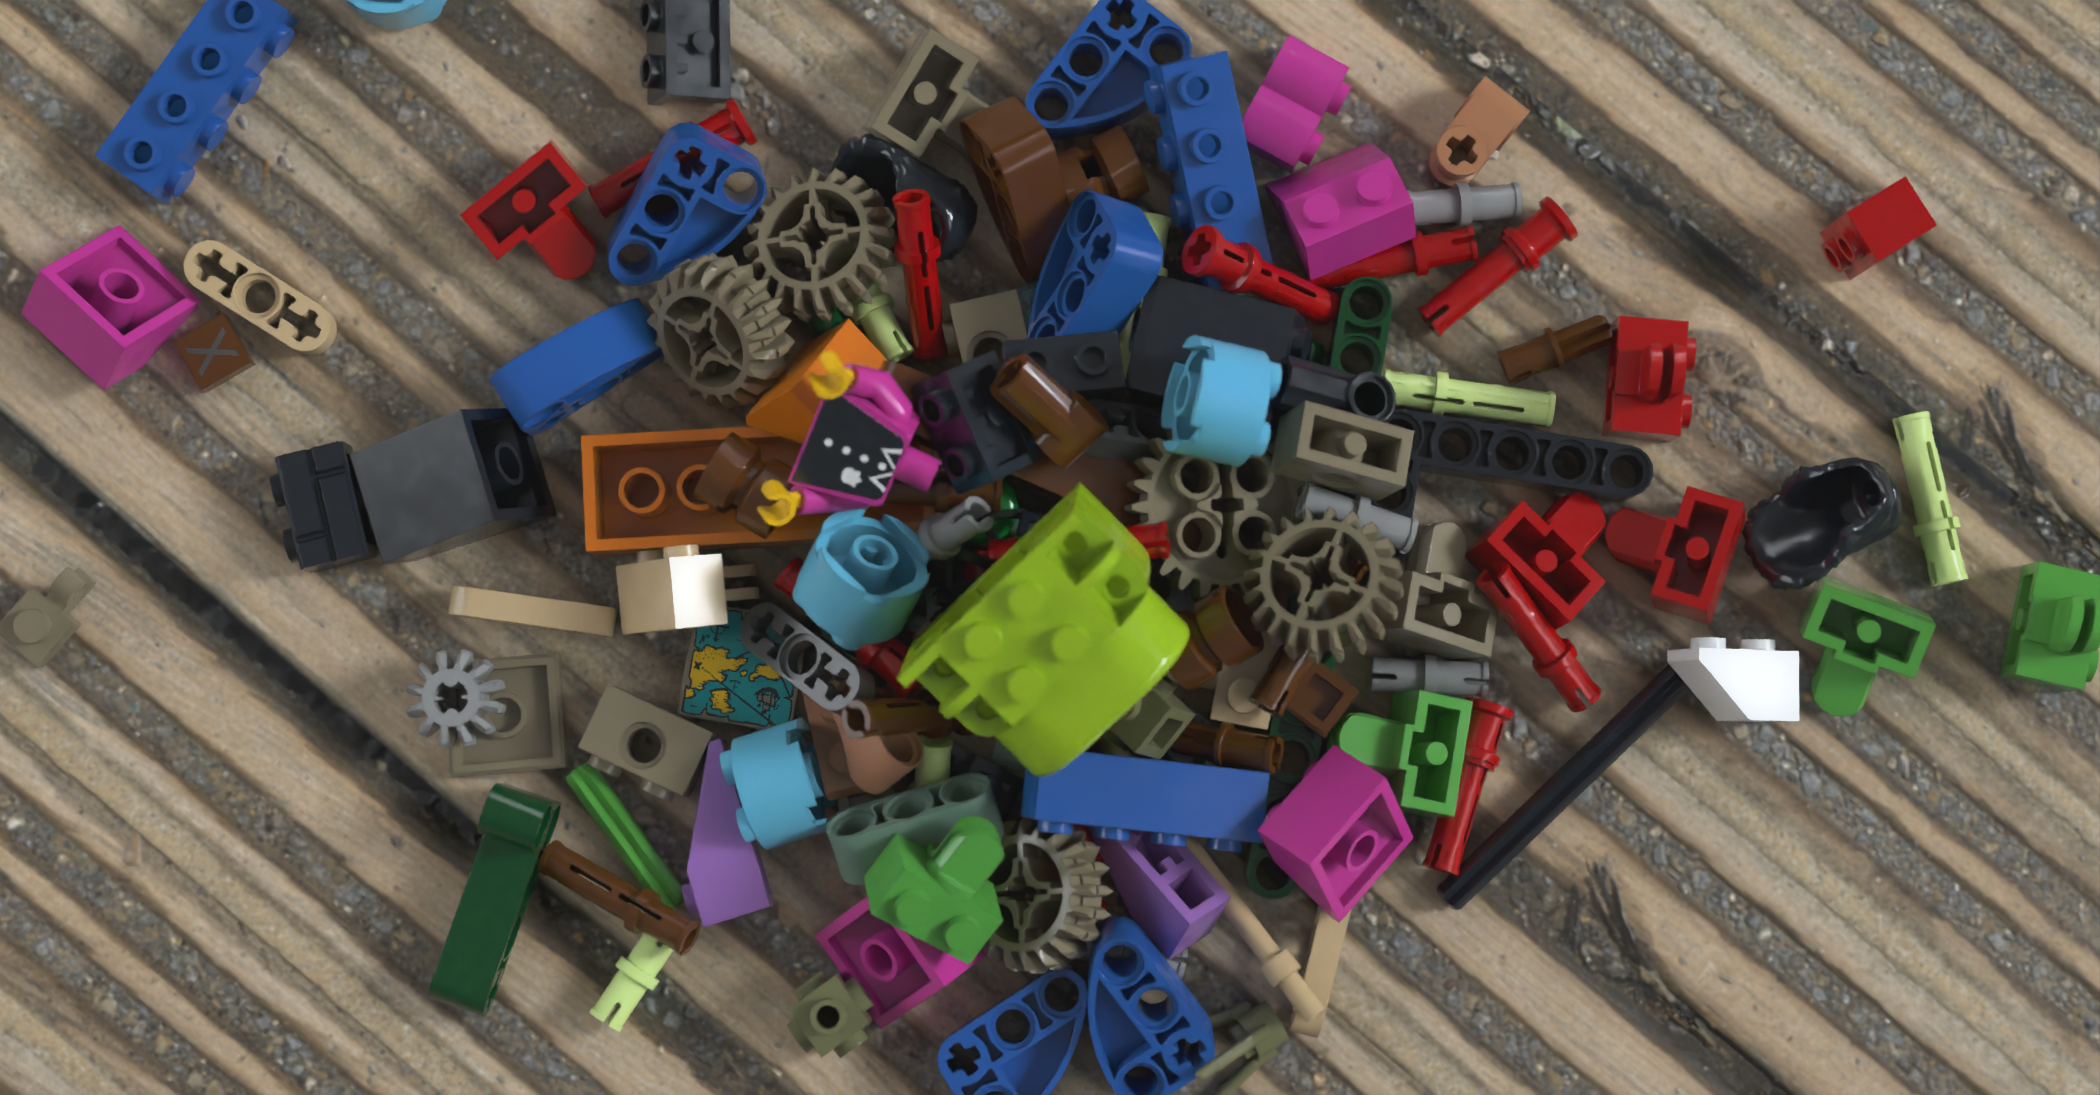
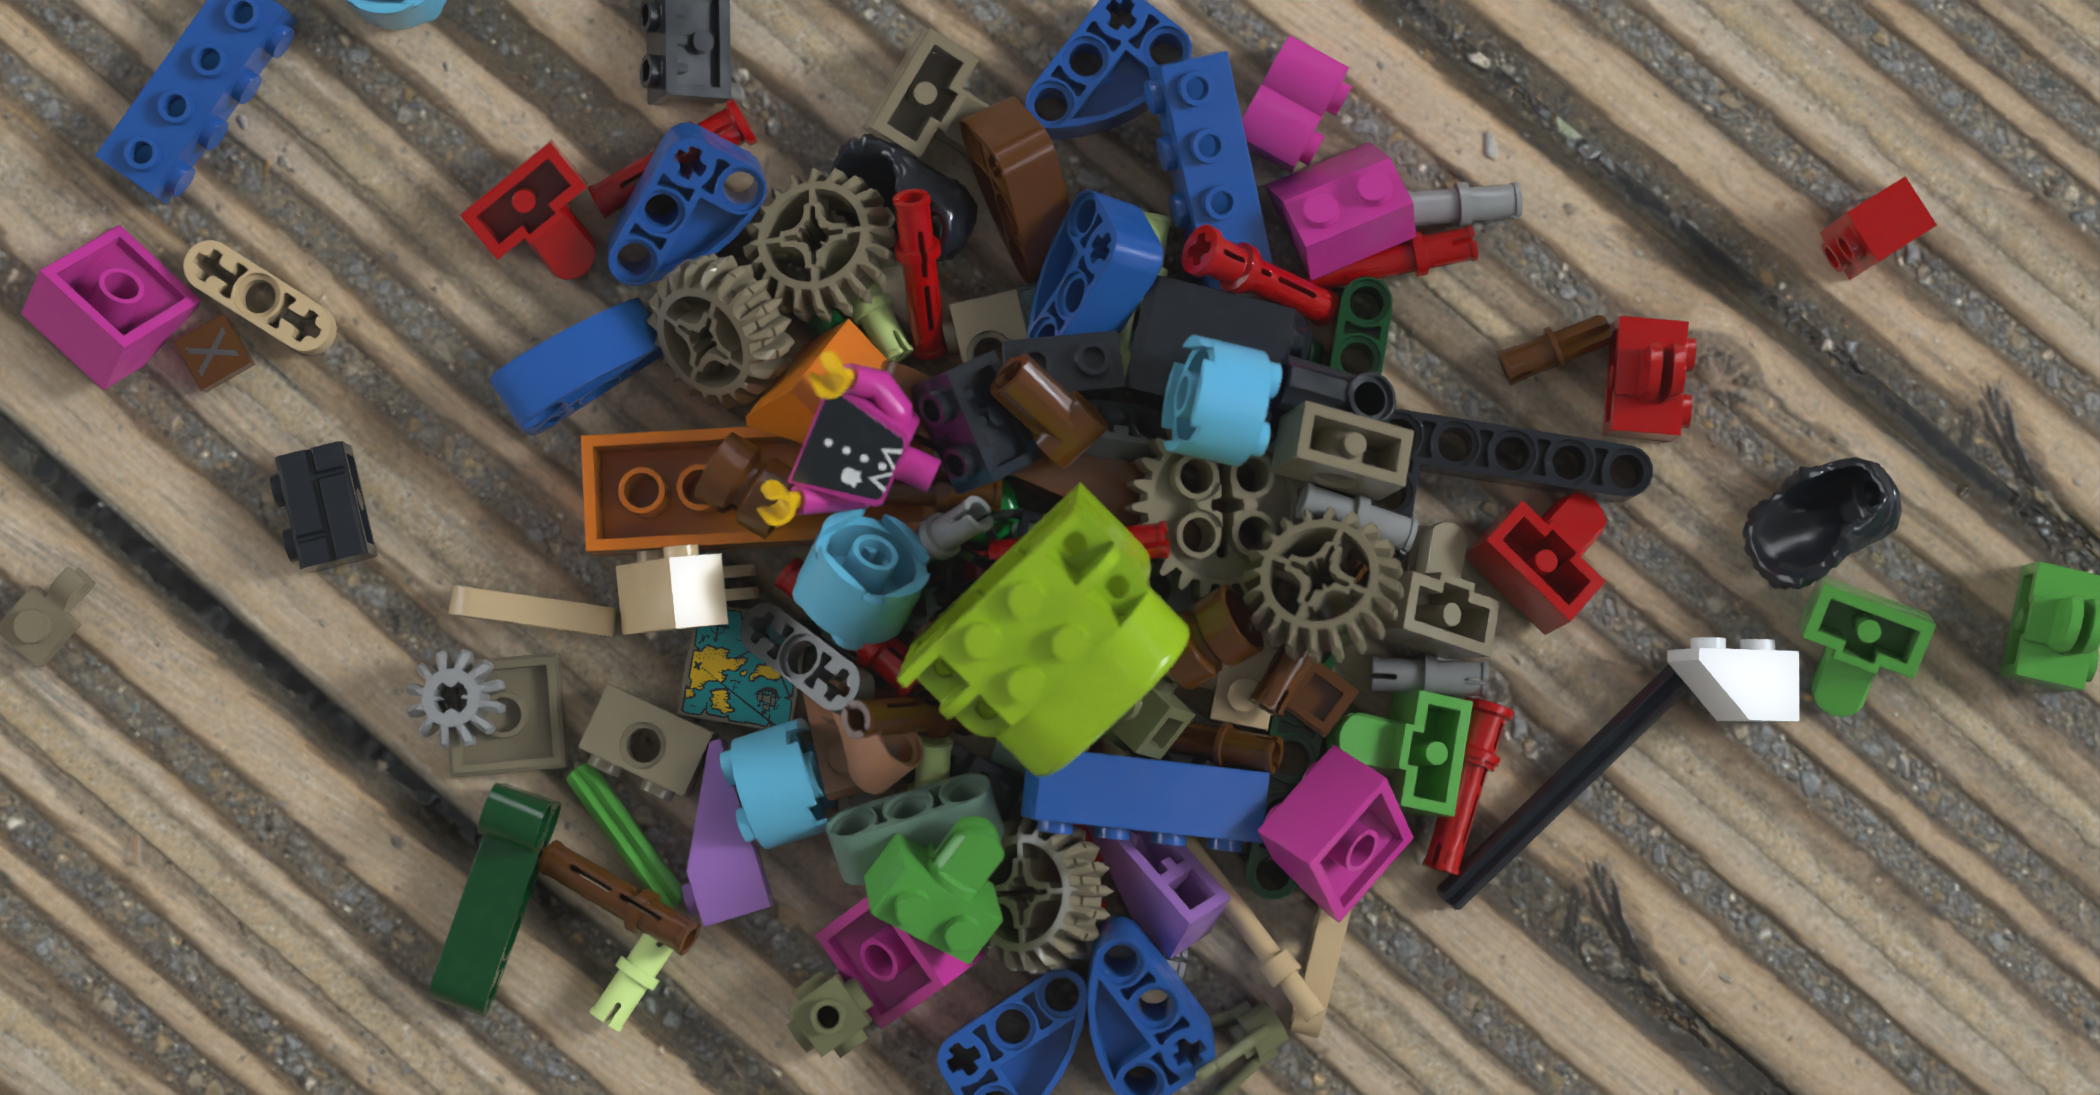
(451, 484): black slope -> none
(1112, 159): reddish brown wheel -> none
(1472, 398): yellowish green pin -> none
(1479, 130): nougat piece -> none
(1518, 250): red pin -> none
(1552, 655): red pin -> none
(1685, 552): red brick -> none
(1930, 500): yellowish green pin -> none

